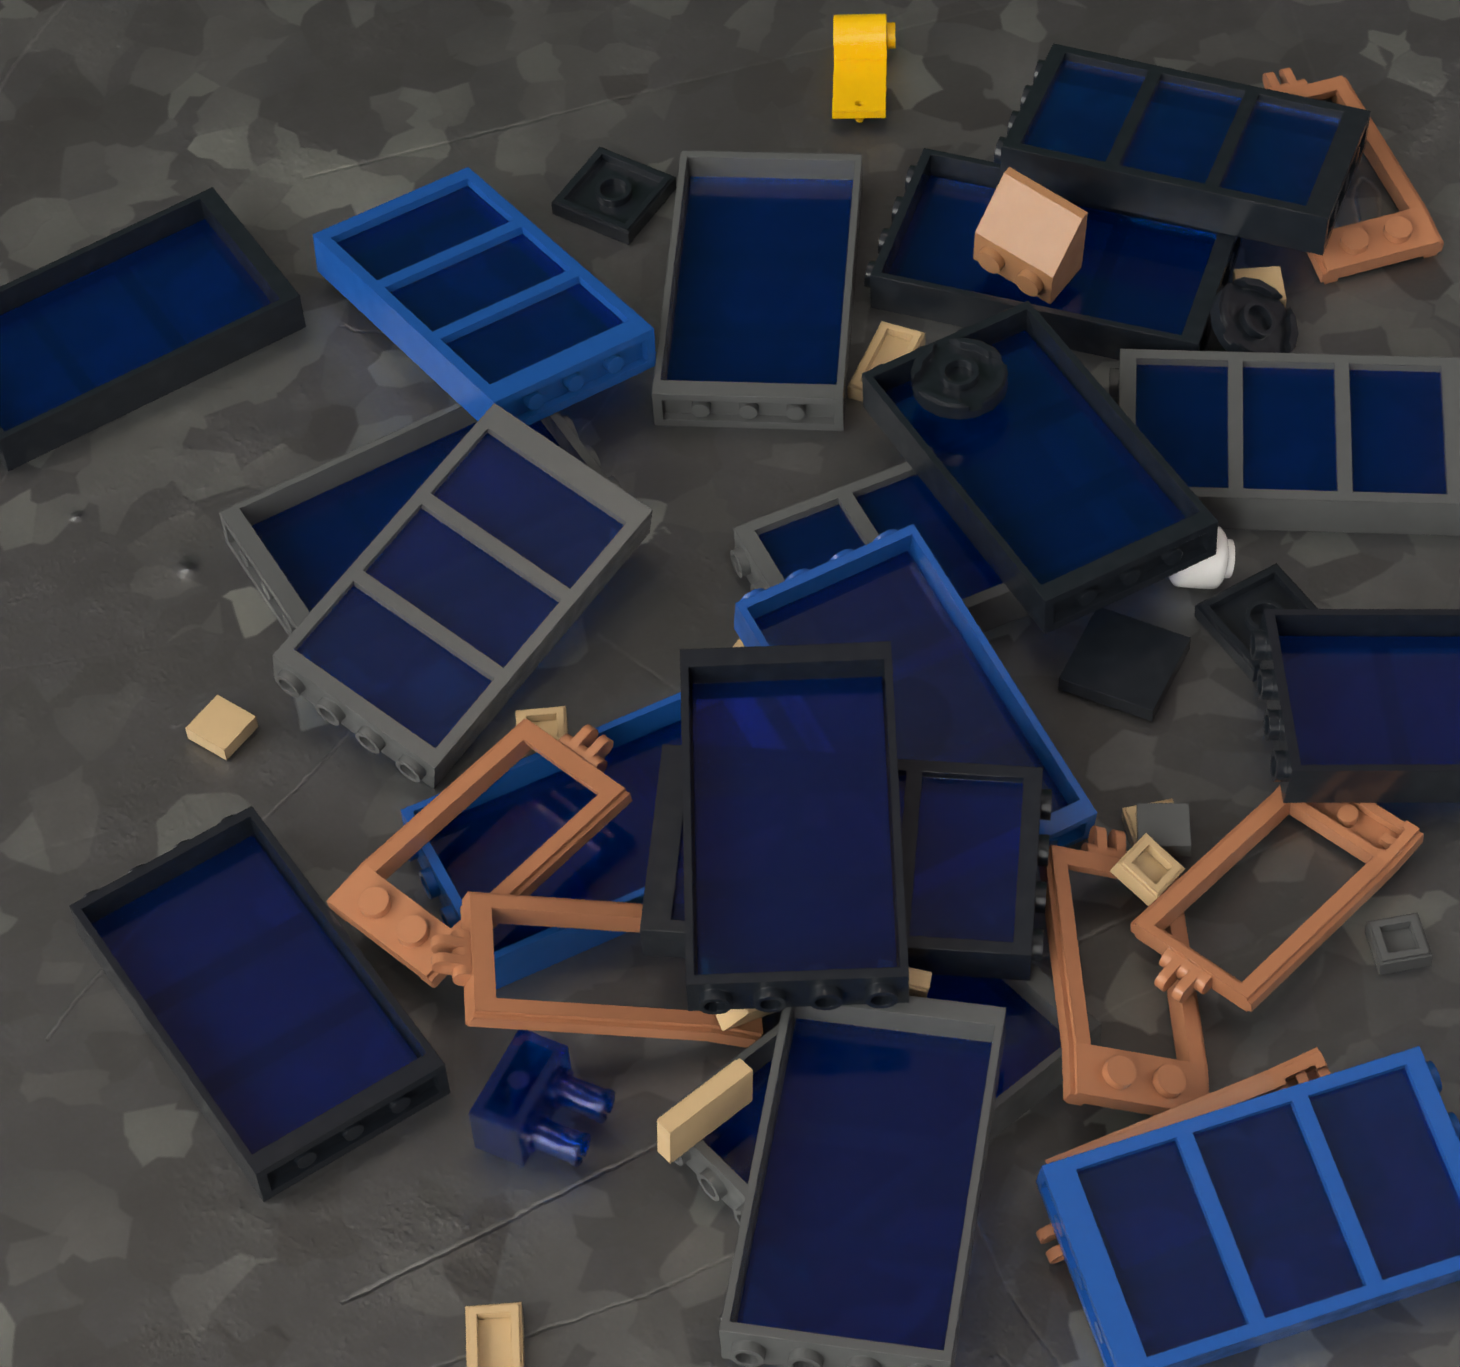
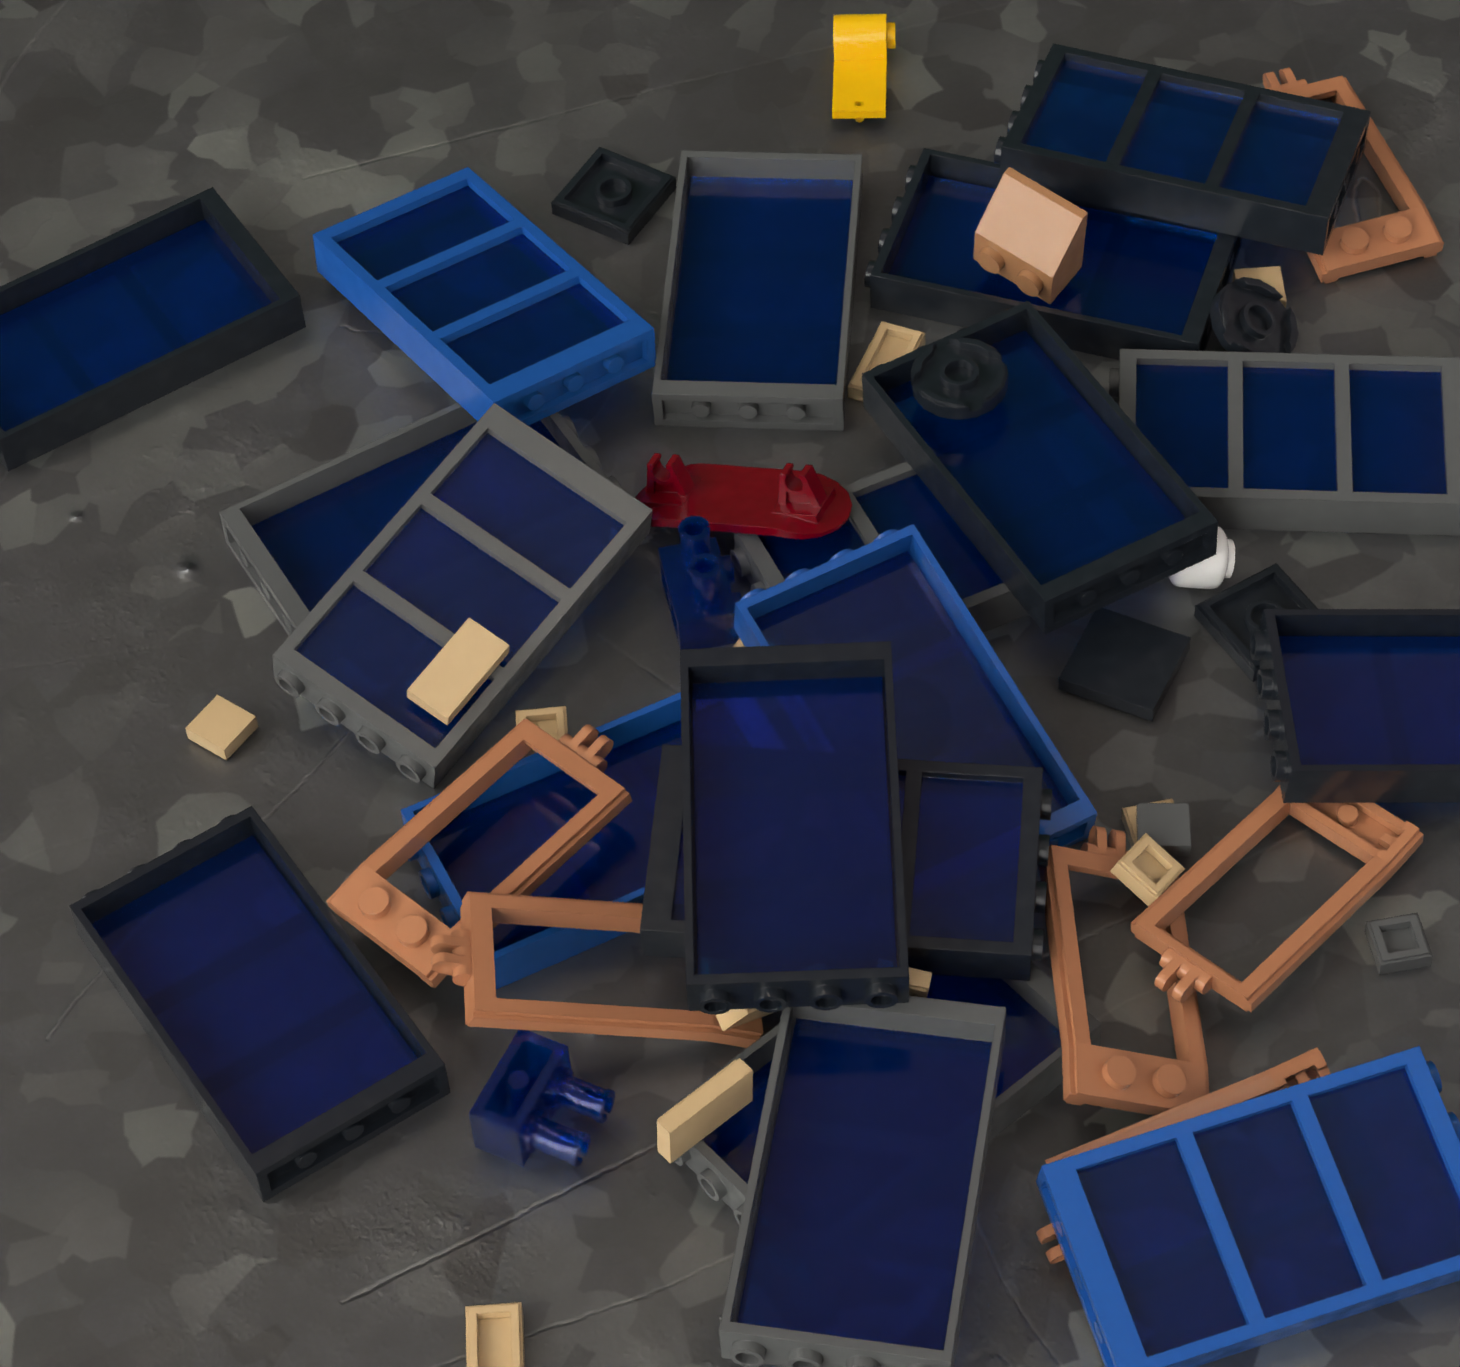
(458, 671): none -> tan tile
(698, 587): none -> clear blue brick
(745, 498): none -> dark red piece

